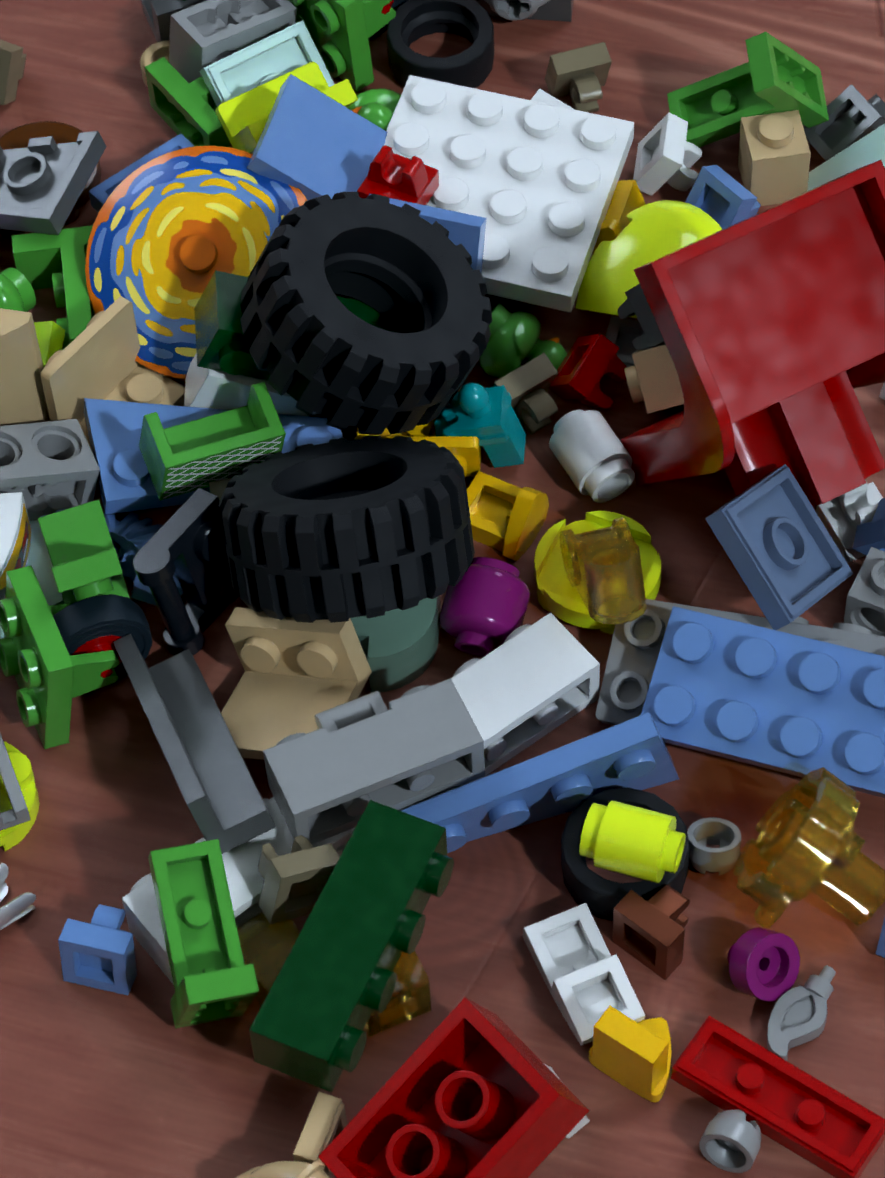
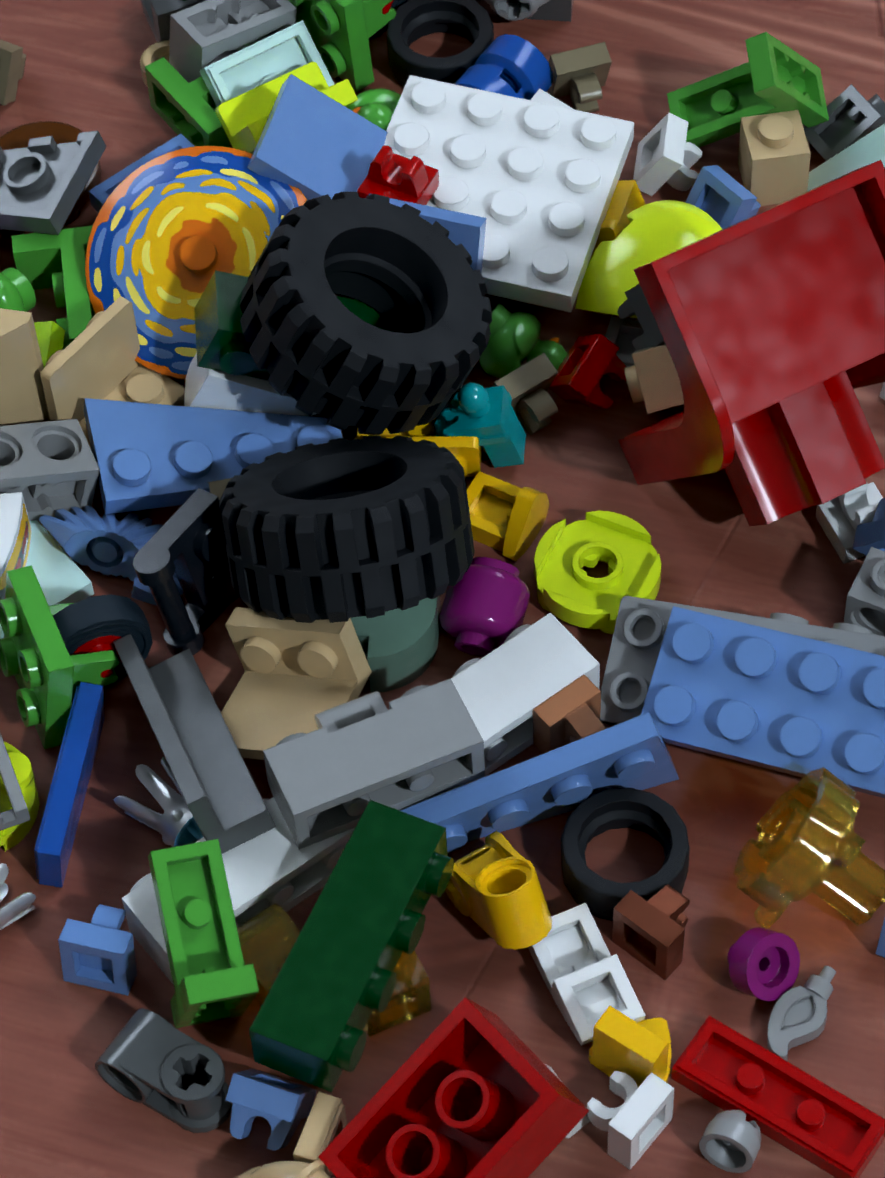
(69, 785): none -> blue tile
(82, 553): bright green bracket -> none
(167, 1072): none -> dark grey piece
(177, 822): none -> flat silver piece
(210, 447): bright green panel -> none
(271, 1097): none -> medium blue tile
(294, 879): dark tan tile -> none
(501, 894): none -> yellow piece
(509, 68): none -> blue wheel
(567, 715): none -> nougat tile
(592, 455): white brick -> none
(606, 572): clear yellow piece -> none
(632, 840): neon yellow brick -> none
(637, 1120): none -> white tile
(716, 832): light grey hinge -> none
(779, 547): sand blue tile -> none

